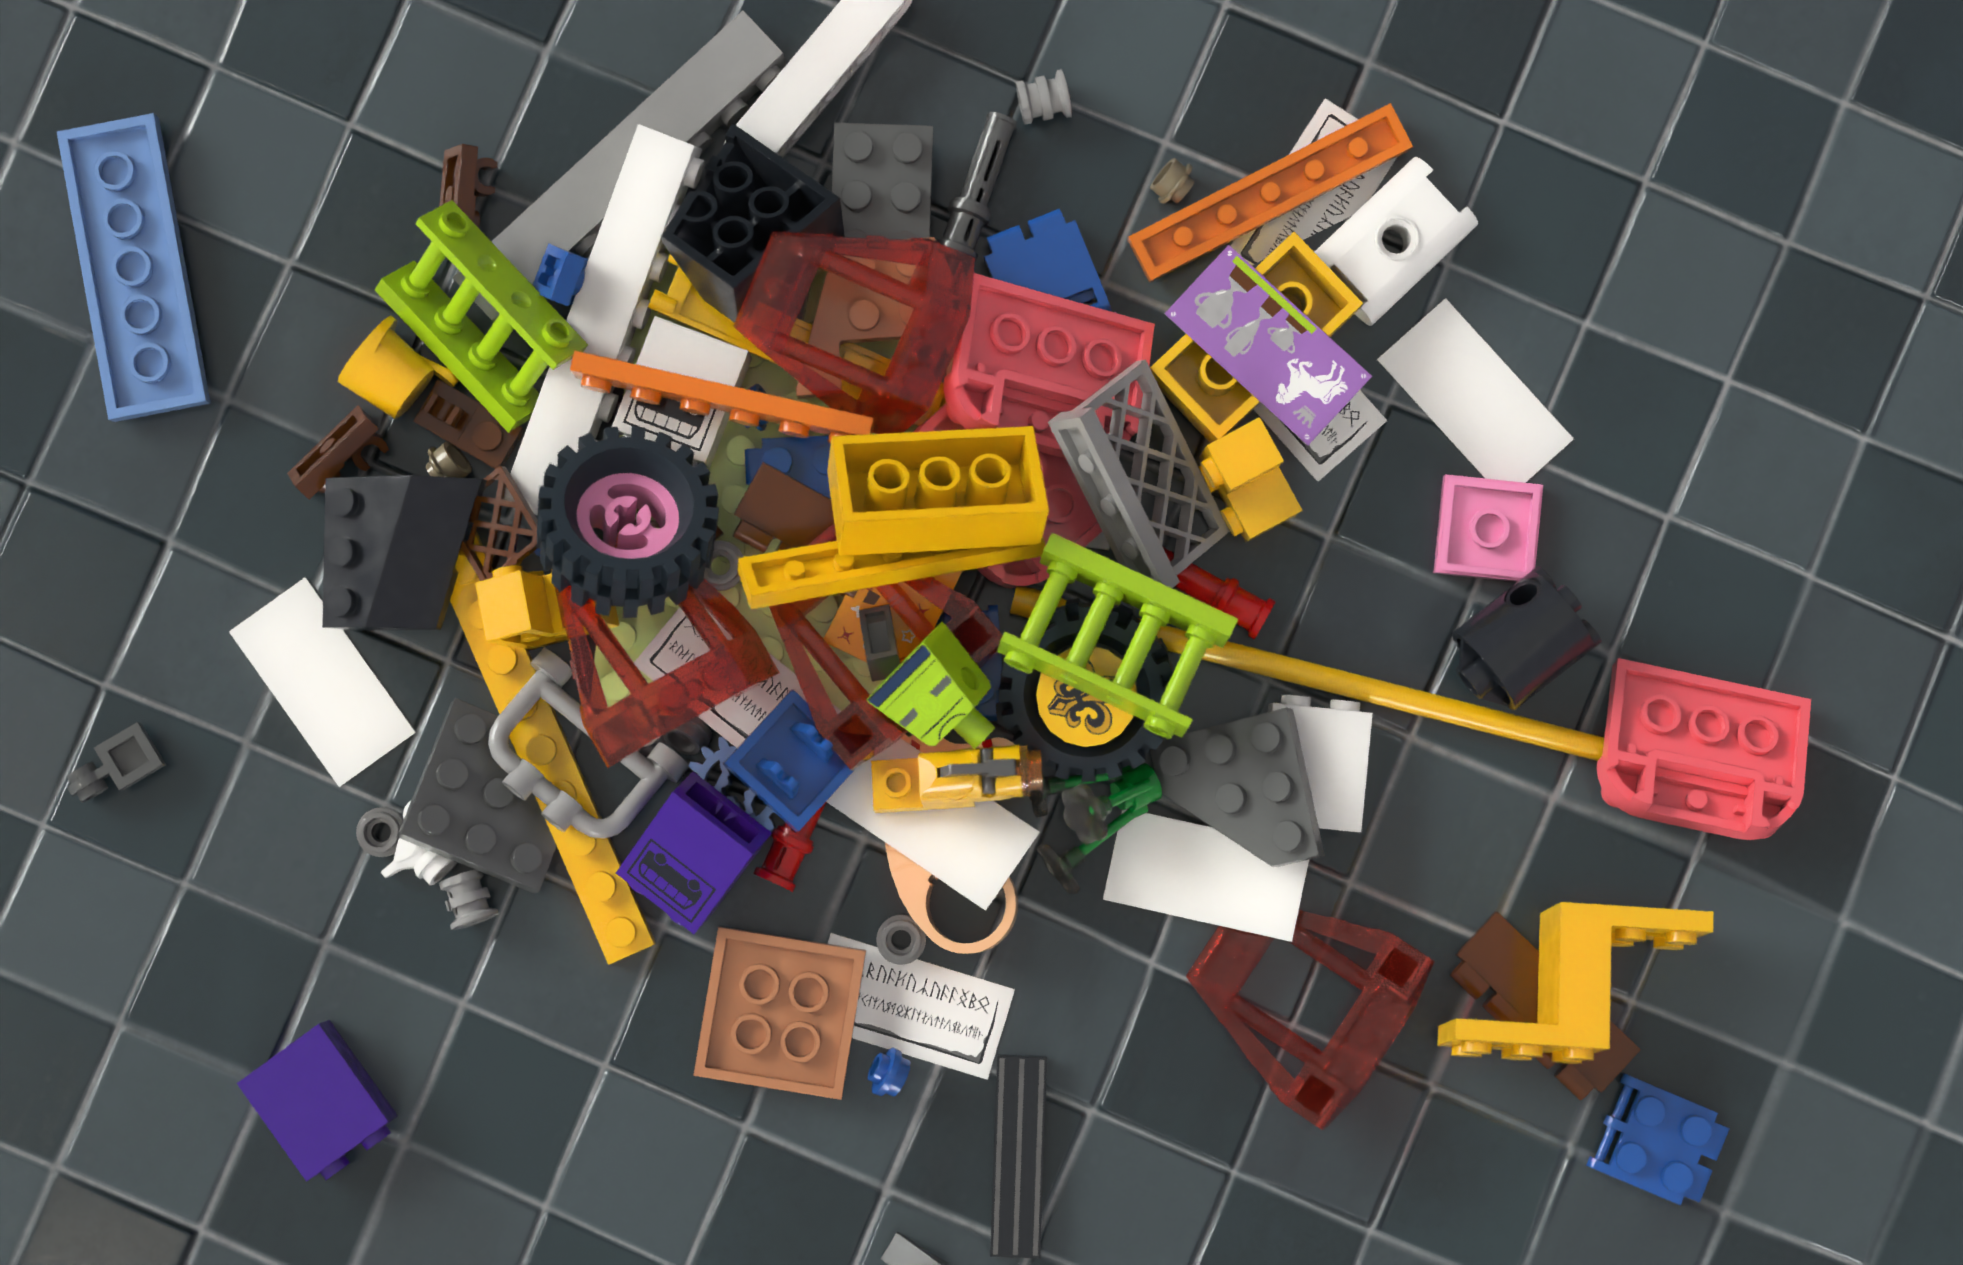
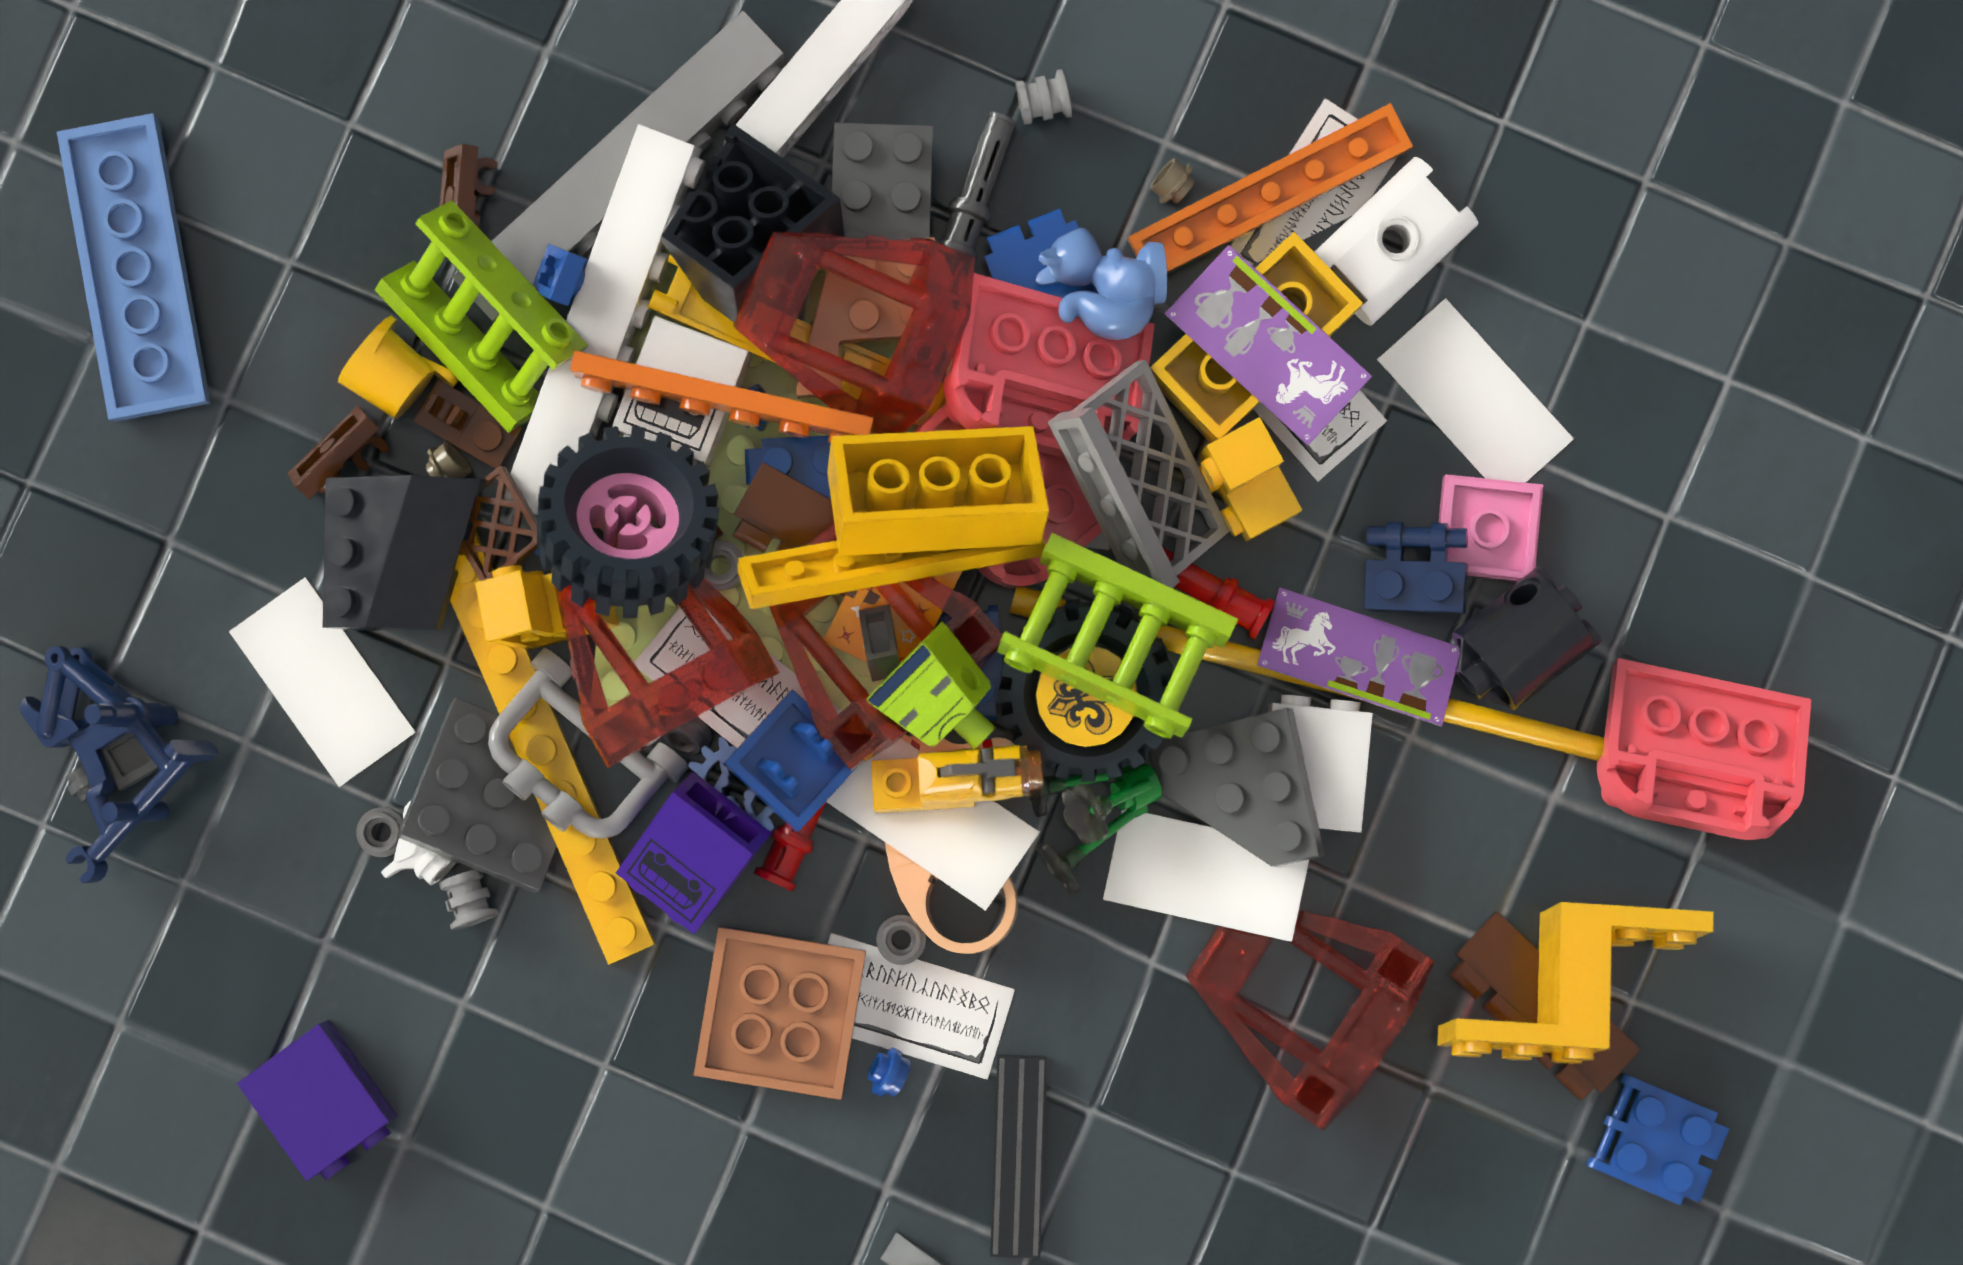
(111, 718): none -> dark blue piece
(1124, 284): none -> medium blue animal
(1359, 656): none -> medium lavender sticker
(1416, 585): none -> dark blue plate

